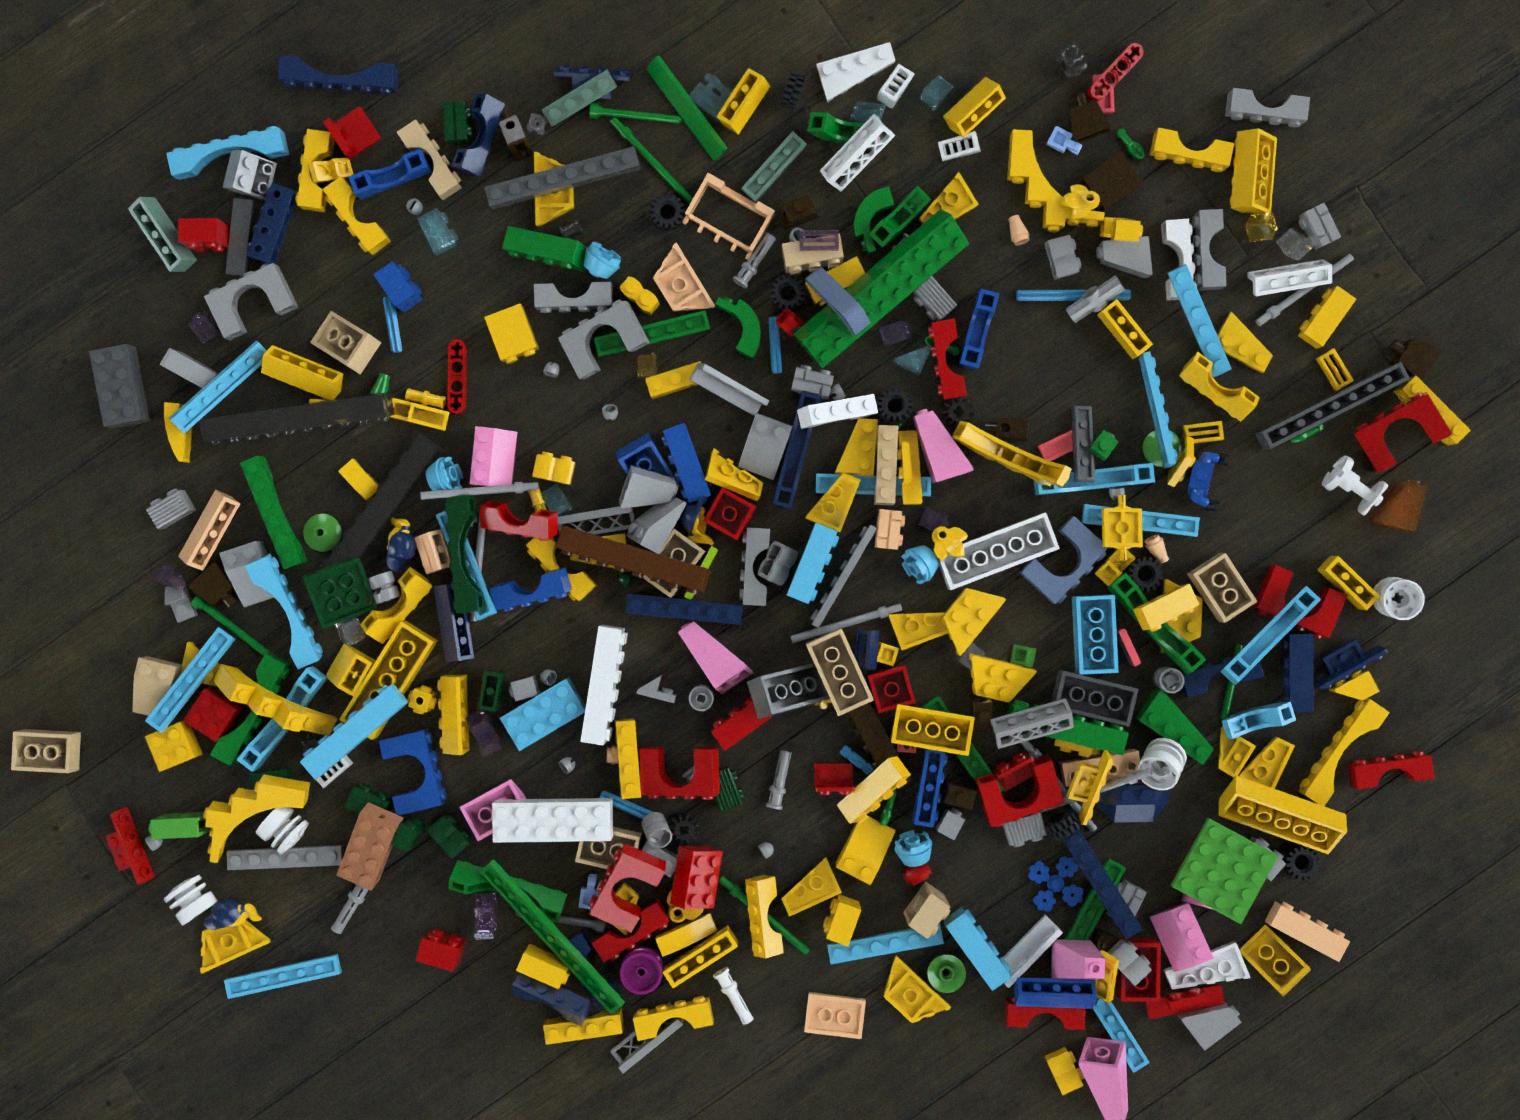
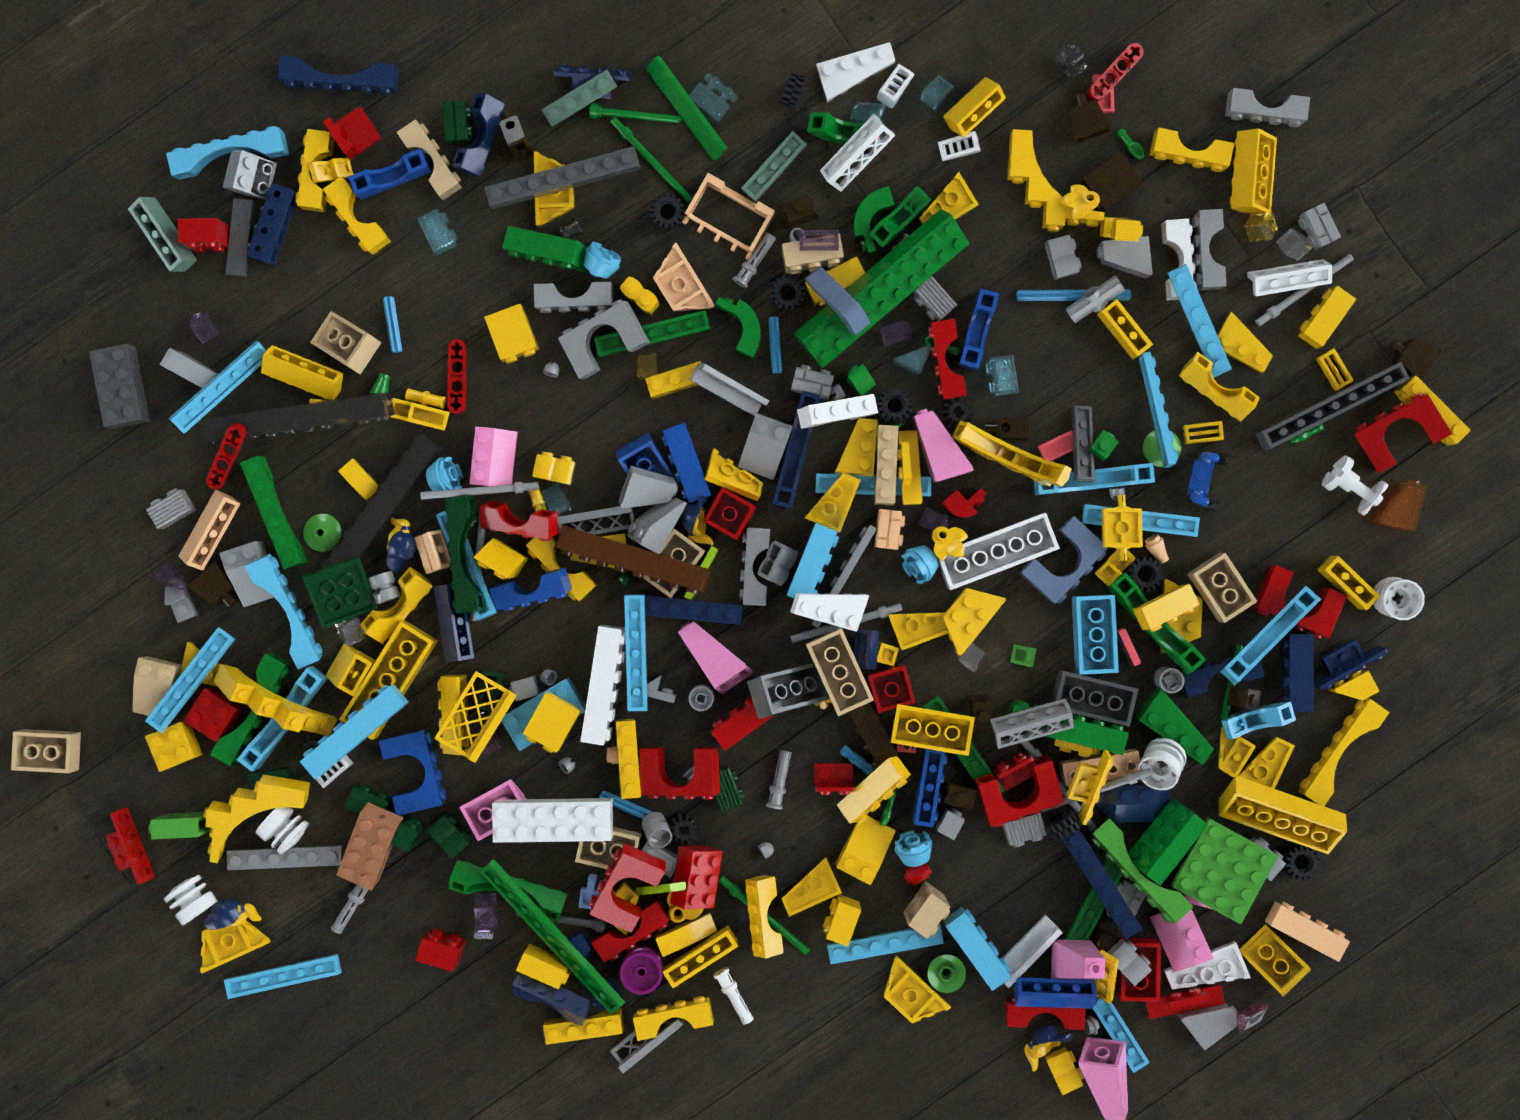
(153, 843): light grey hinge -> none
(178, 440): yellow slope -> none
(200, 603): green piece -> none
(224, 300): light grey arch -> none
(224, 455): none -> red beam
(398, 287): blue brick -> none
(417, 208): light grey hinge -> none
(428, 696): yellow brick -> none
(490, 725): none -> yellow fence
(501, 558): none -> yellow slope
(534, 118): clear plate -> none
(551, 722): none -> yellow brick
(610, 411): light grey hinge -> none
(636, 652): none -> medium azure plate
(661, 888): none -> lime tile
(743, 101): yellow brick -> none
(789, 322): red rock -> none
(834, 609): none -> white wing
(834, 1015): light nougat plate -> none
(860, 380): none -> green slope
(963, 508): none -> red brick
(998, 678): yellow wing -> none
(1002, 376): none -> clear light blue brick
(1018, 231): light nougat cone -> none
(1042, 1042): none -> hair
(1055, 883): blue plant -> none
(1061, 140): light blue plate -> none
(1091, 1025): none -> light grey plate
(1166, 841): none -> green brick
(1169, 902): none -> bright green arch
(1185, 460): yellow wing -> none
(1243, 697): none -> dark brown brick
(1250, 1016): none -> clear pink slope
(1367, 774): red arch -> none

